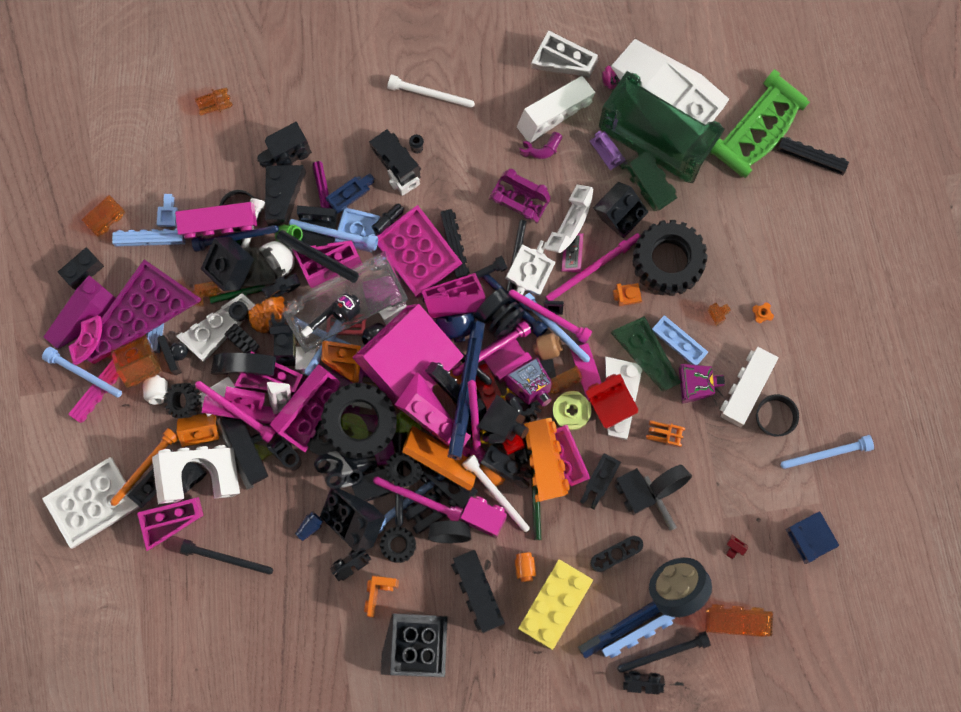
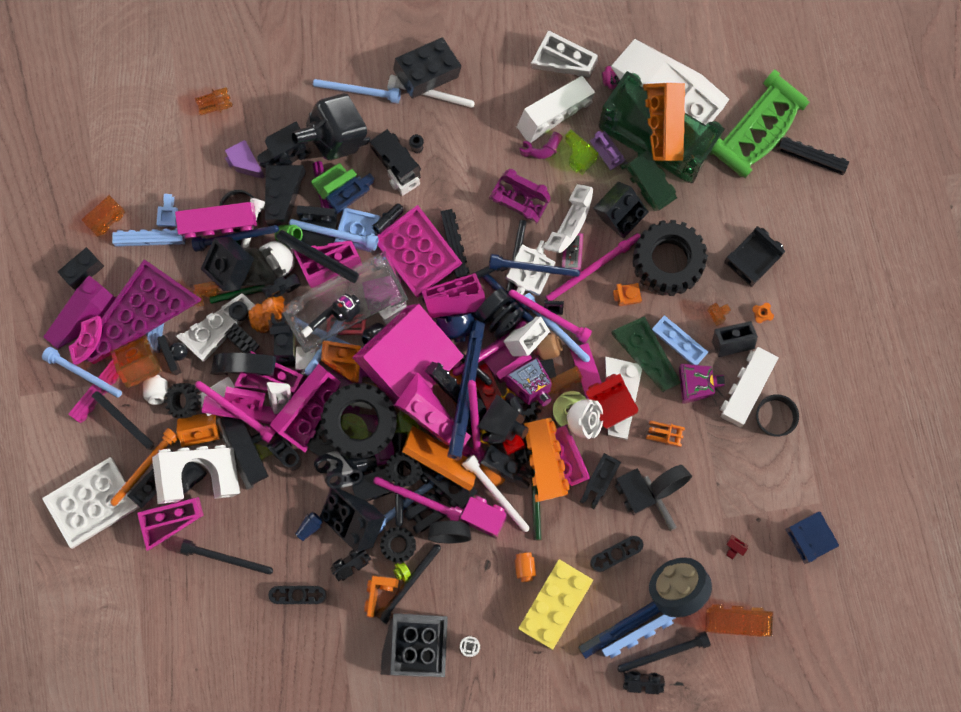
(123, 420): none -> black tile
(243, 160): none -> medium lavender slope
(282, 600): none -> black beam
(332, 180): none -> bright green panel
(334, 128): none -> black piece
(385, 613): none -> black piece
(392, 94): none -> light blue piece
(401, 571): none -> lime plate
(427, 67): none -> black brick
(469, 646): none -> white wheel
(478, 591): black wedge -> none
(497, 262): none -> dark blue piece
(526, 339): none -> white arch
(582, 155): none -> clear neon green arch
(584, 418): none -> white cylinder
(666, 120): none -> orange wedge
(734, 339): none -> black brick
(755, 256): none -> black panel
(864, 443): light blue piece -> none

